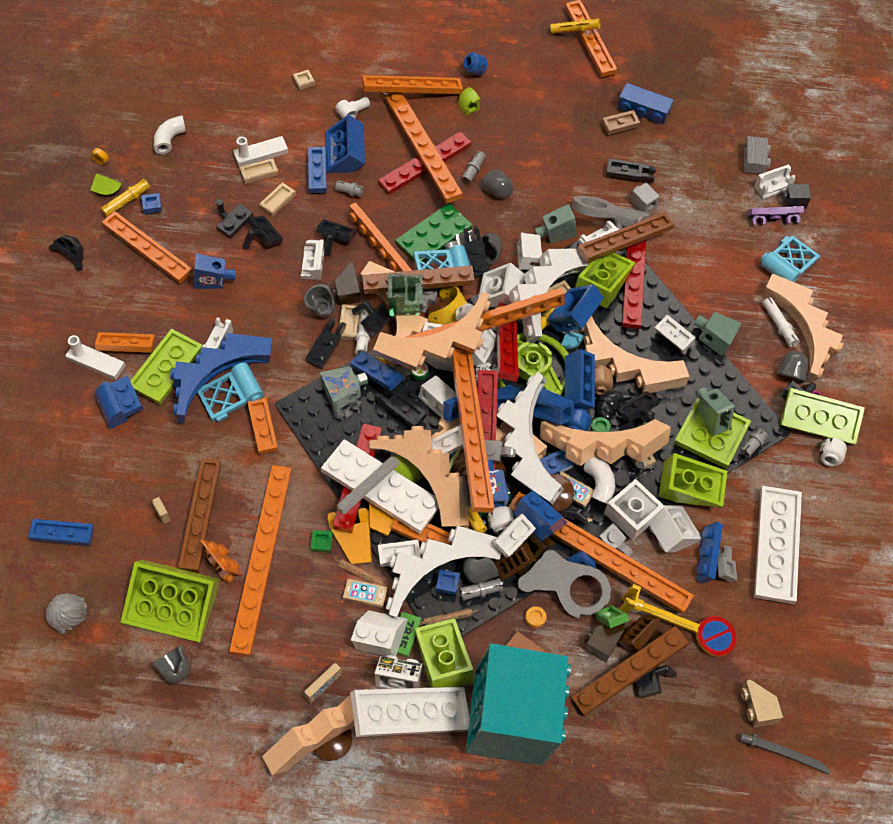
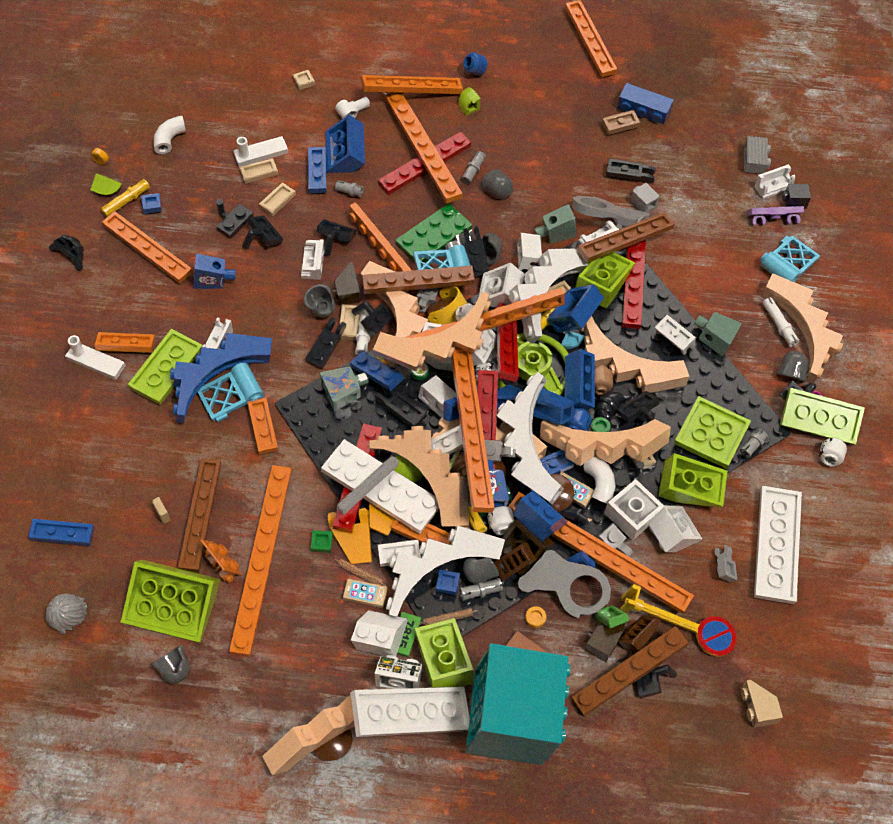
(117, 401): blue brick -> none
(323, 683): tan tile -> none
(405, 294): clear green plate -> none
(514, 535): white plate -> none
(581, 25): yellow pin -> none
(709, 552): blue plate -> none
(715, 410): sand green torso -> none
(753, 741): dark grey sword -> none

